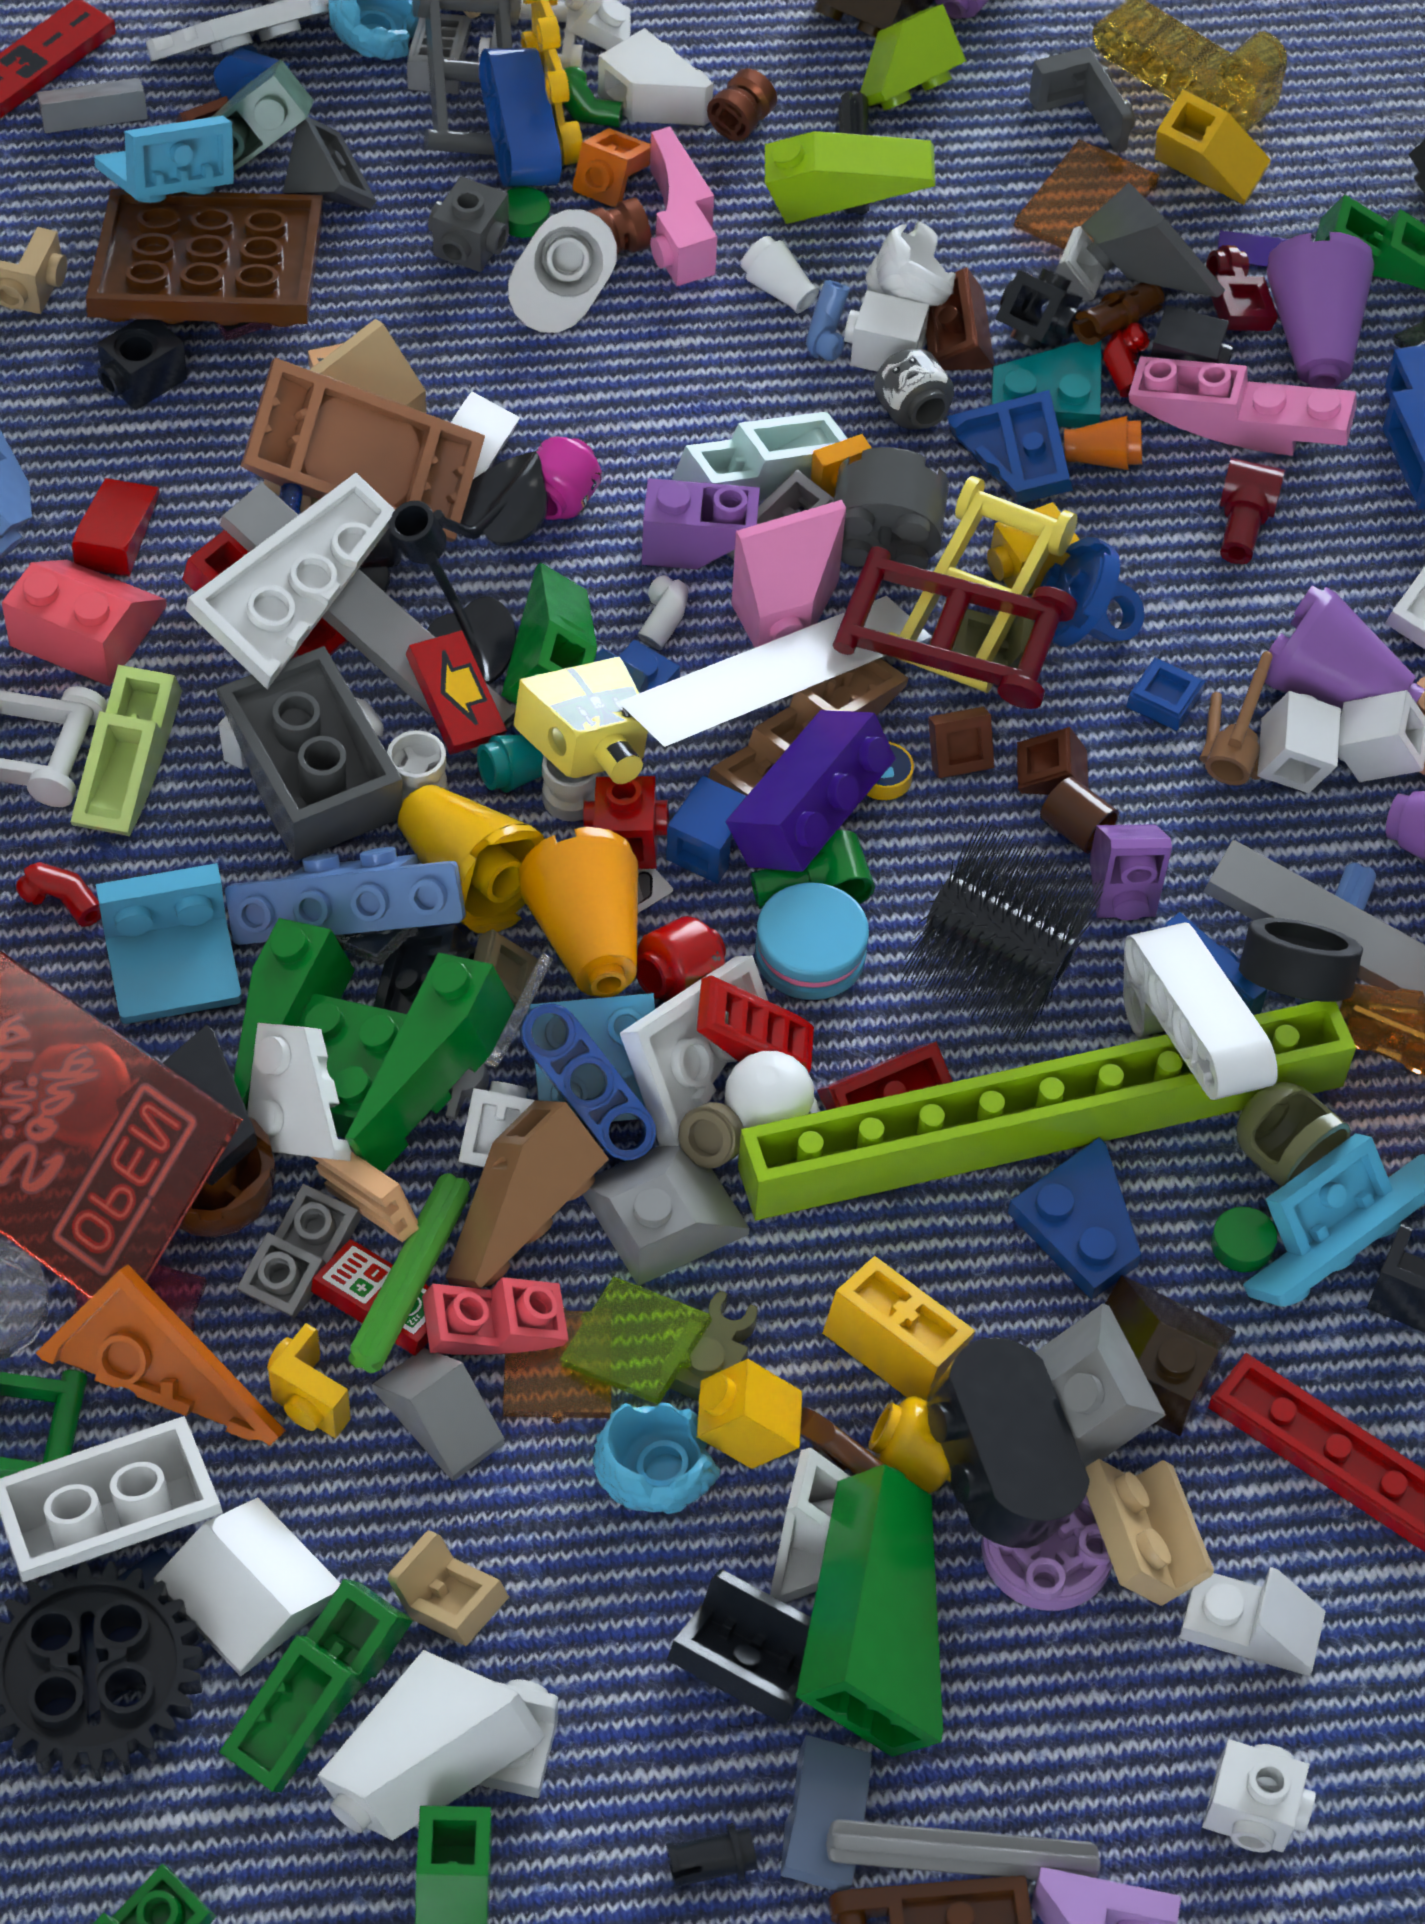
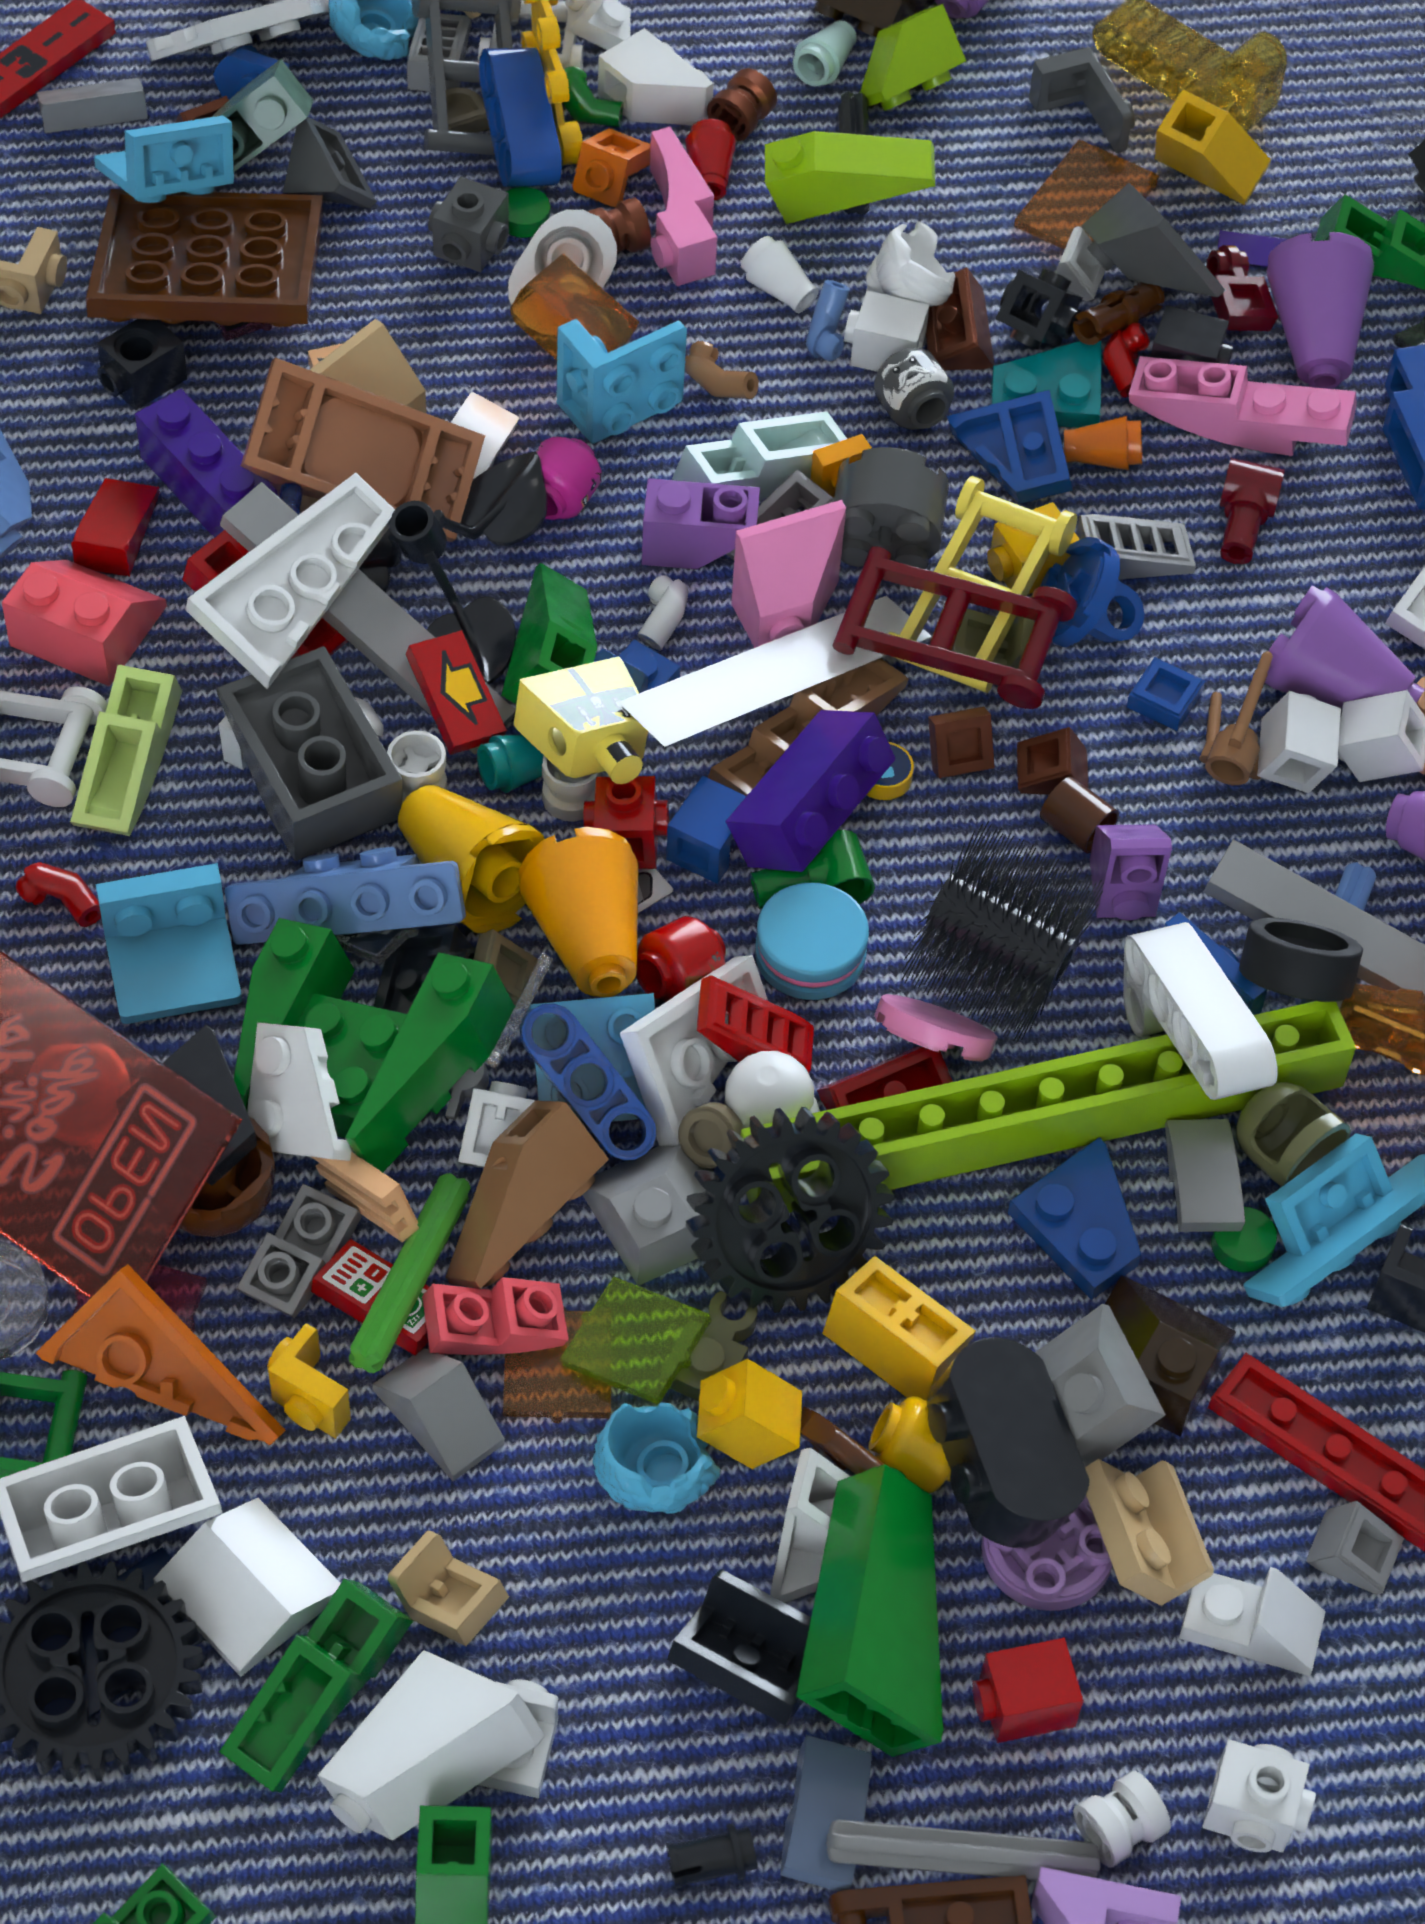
(194, 458): none -> dark purple brick
(465, 110): none -> dark tan tile
(566, 294): none -> clear orange piece
(622, 387): none -> medium azure bracket
(712, 152): none -> red cone
(716, 381): none -> medium nougat arm
(737, 1234): none -> black gear
(822, 55): none -> light aqua cone
(934, 1027): none -> bright pink tile
(1028, 1690): none -> red brick
(1122, 1818): none -> white wheel
(1135, 532): none -> light grey slope
(1205, 1175): none -> light grey slope
(1355, 1547): none -> light grey slope

